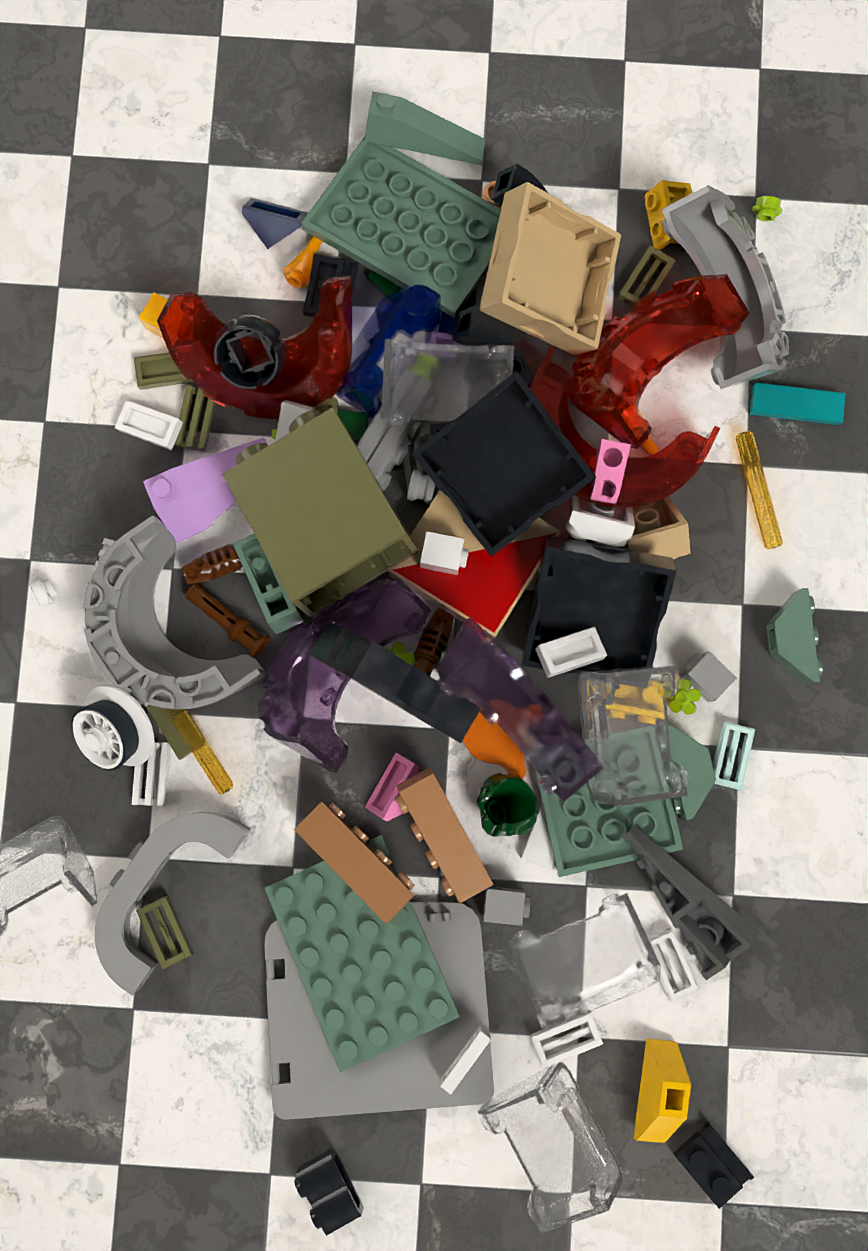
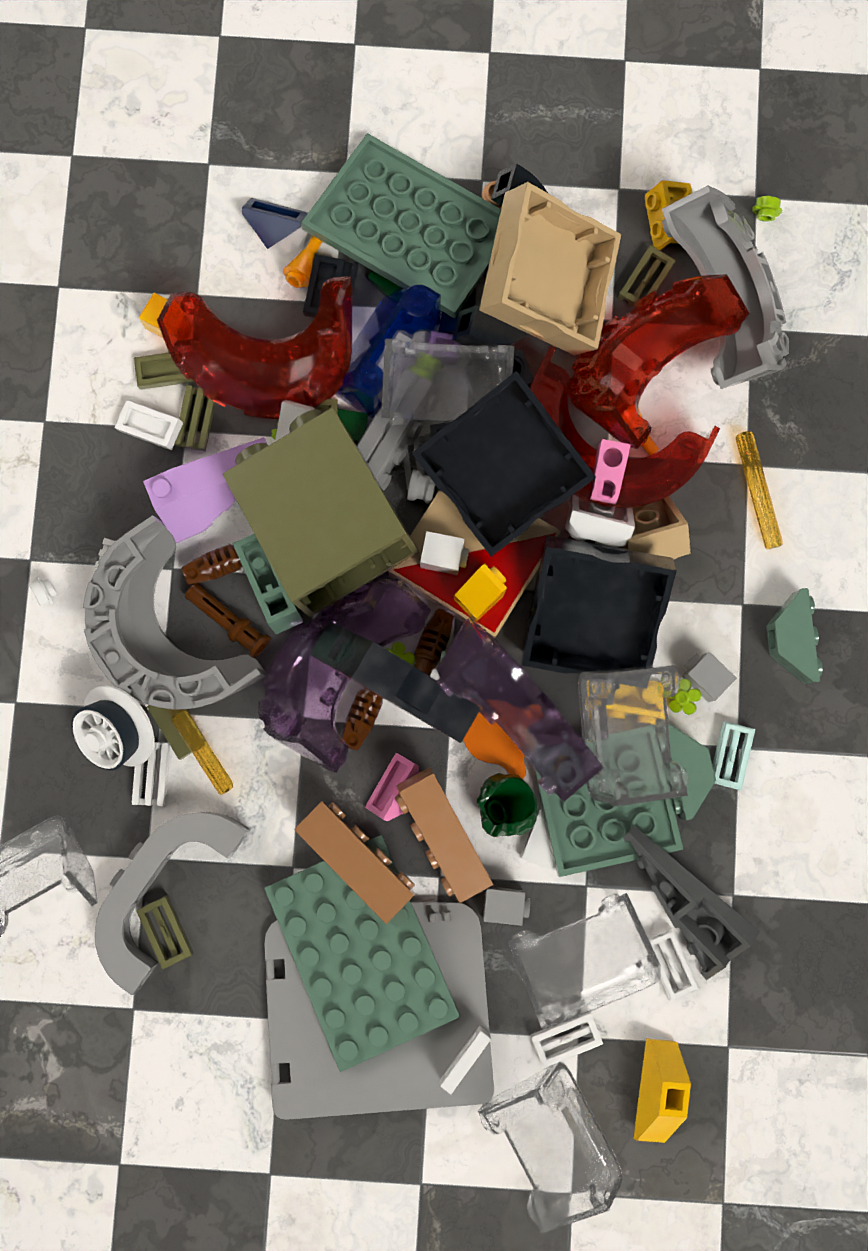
(234, 360): black piece -> none
(328, 1191): black brick -> none
(361, 718): none -> reddish brown hinge
(409, 127): sand green wedge -> none
(481, 591): none -> yellow slope
(571, 652): white tile -> none
(713, 1165): black plate -> none
(797, 403): teal tile -> none

